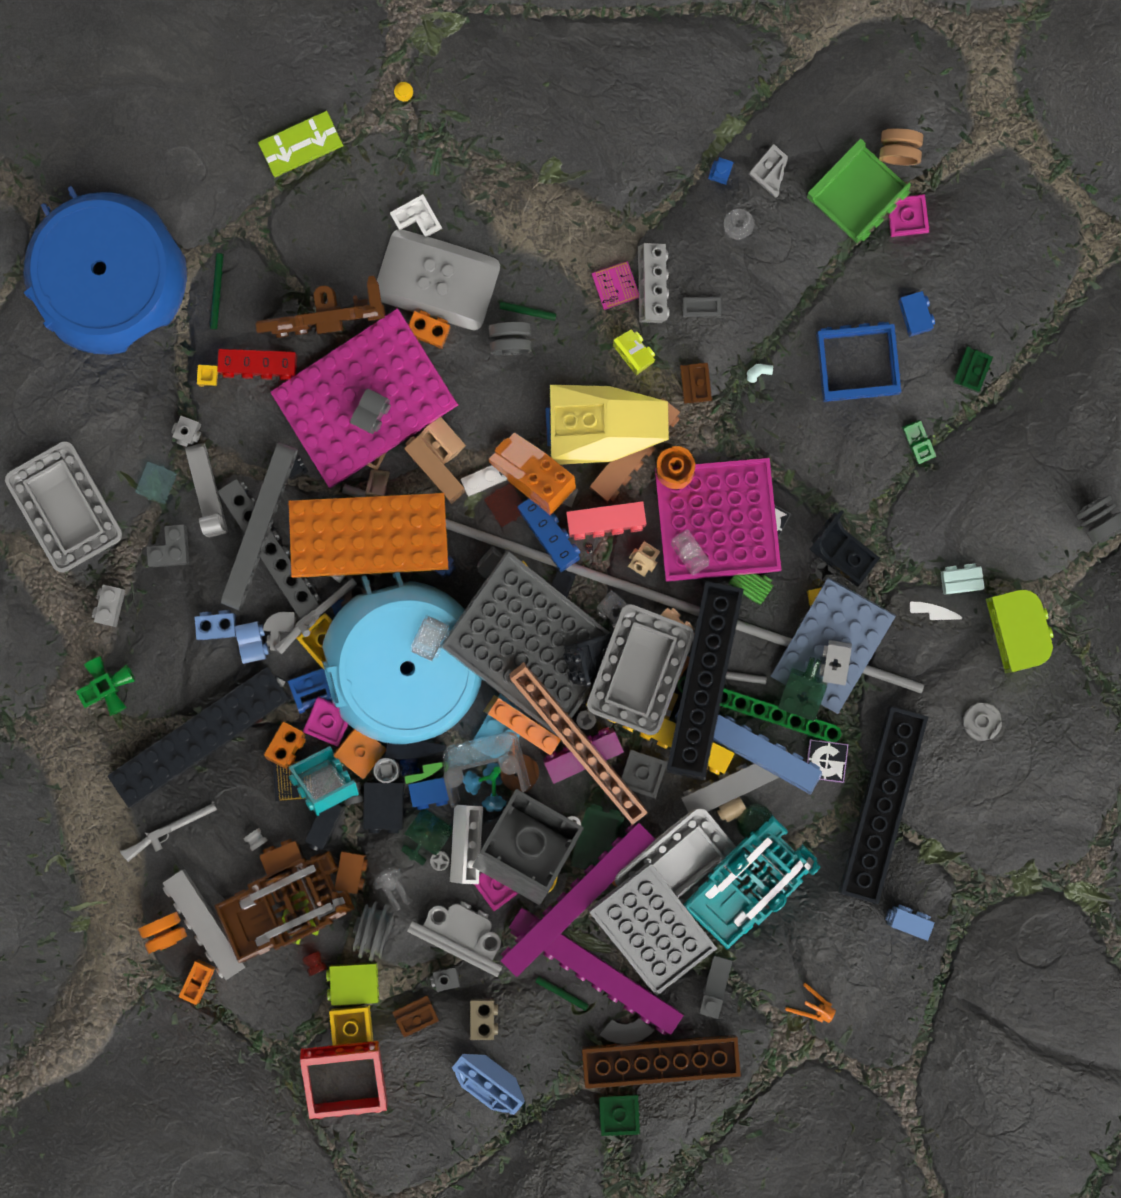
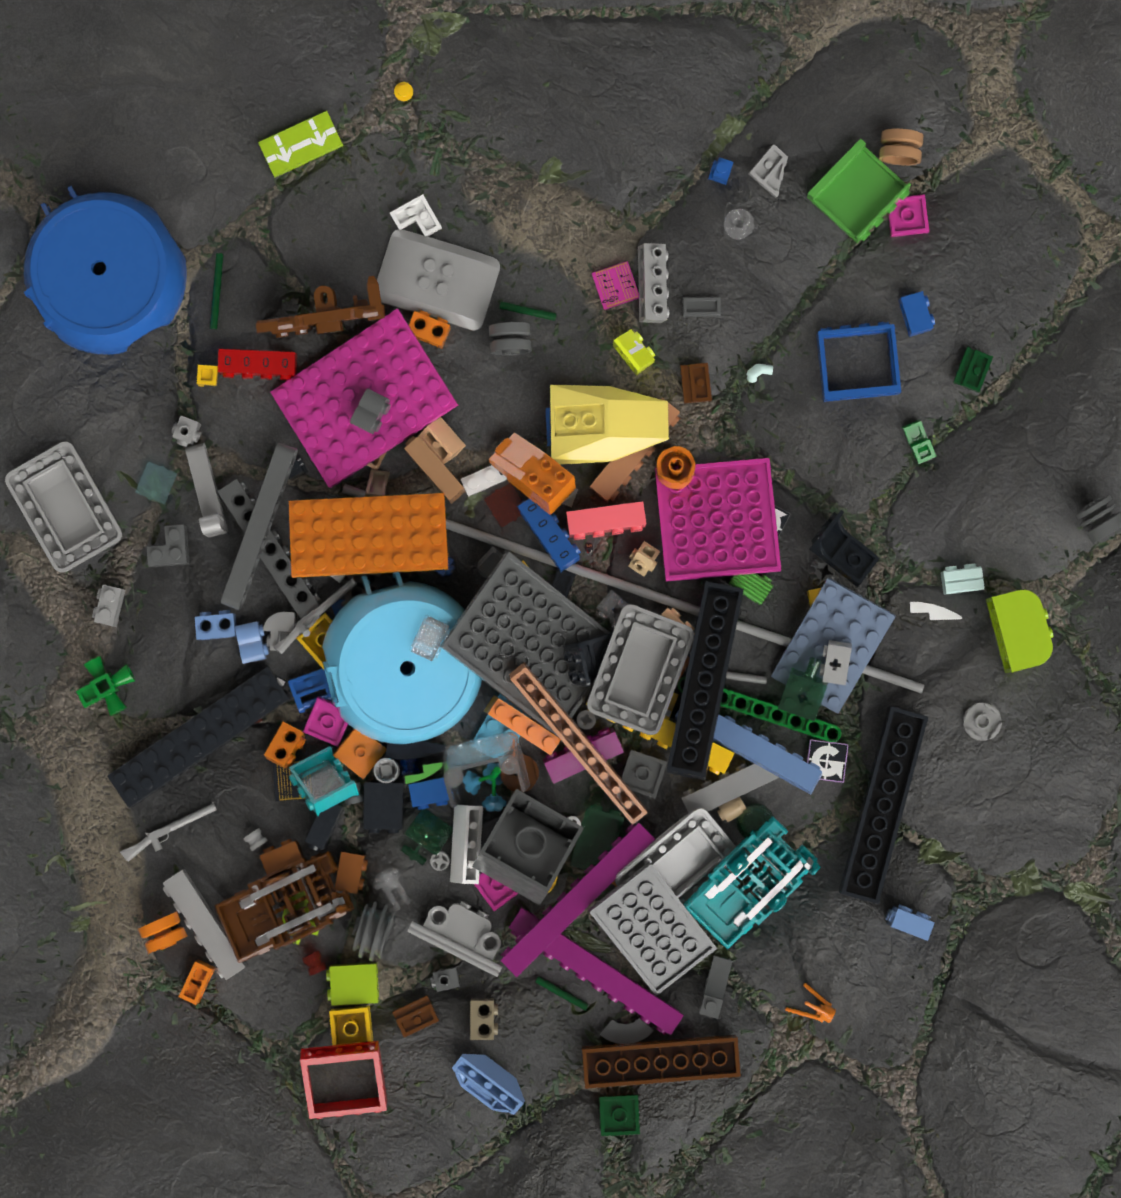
(690, 552): clear brick -> none

